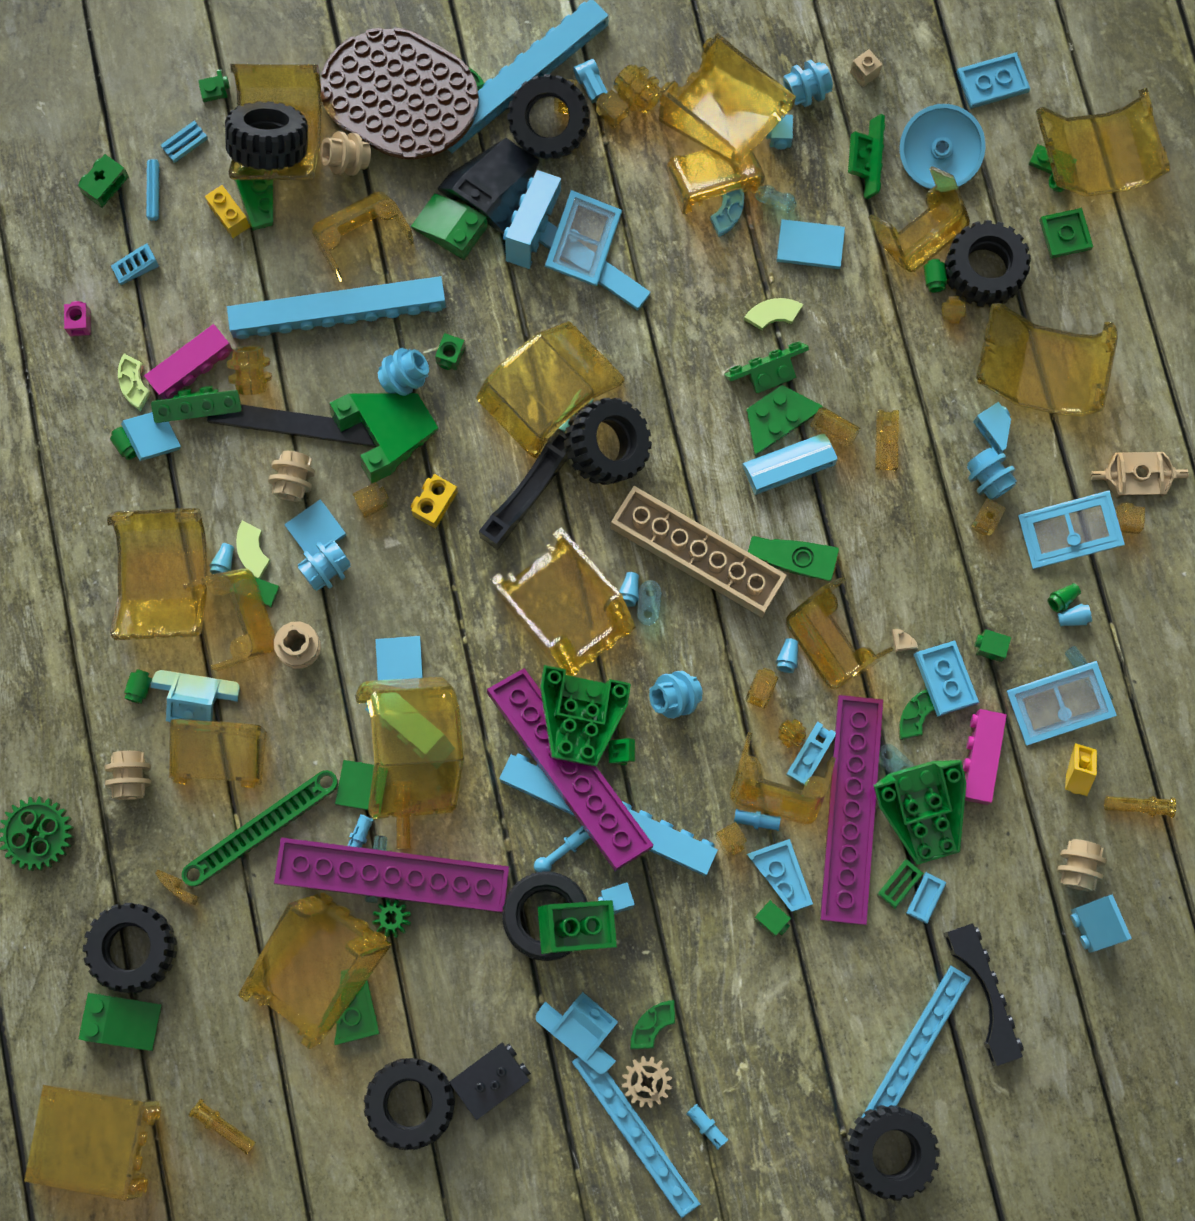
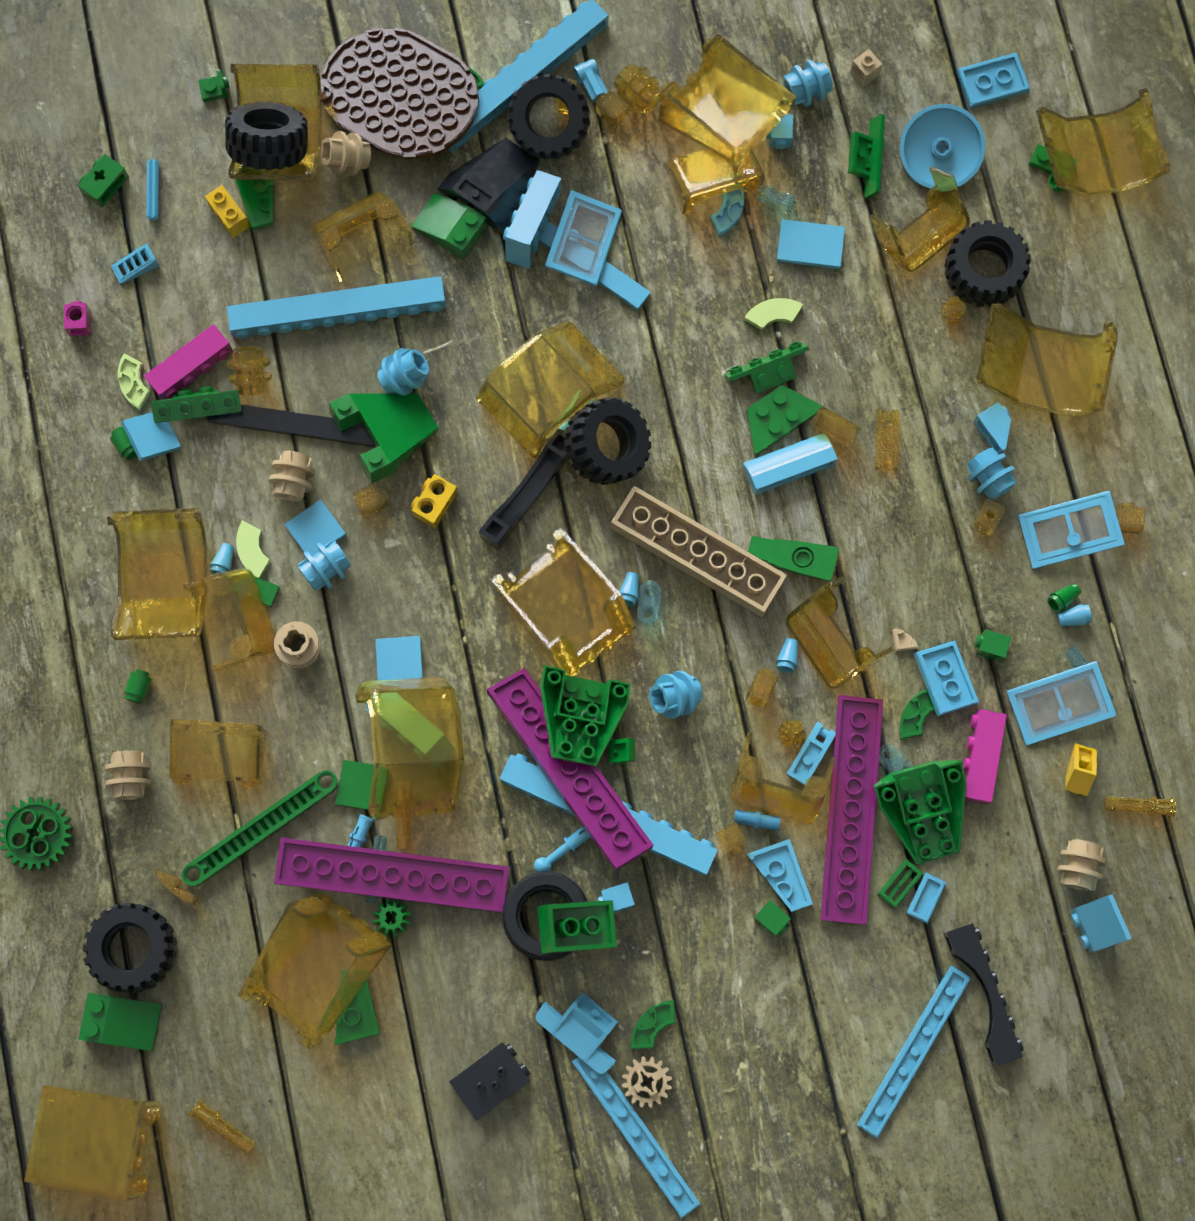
(181, 139): medium azure tile -> none
(192, 695): plate -> none
(377, 1104): black tyre -> none
(450, 343): green brick -> none
(707, 1126): medium azure pin -> none
(922, 1156): black tyre -> none
(935, 276): green brick -> none
(1066, 233): green plate -> none
(1123, 479): tan plate -> none

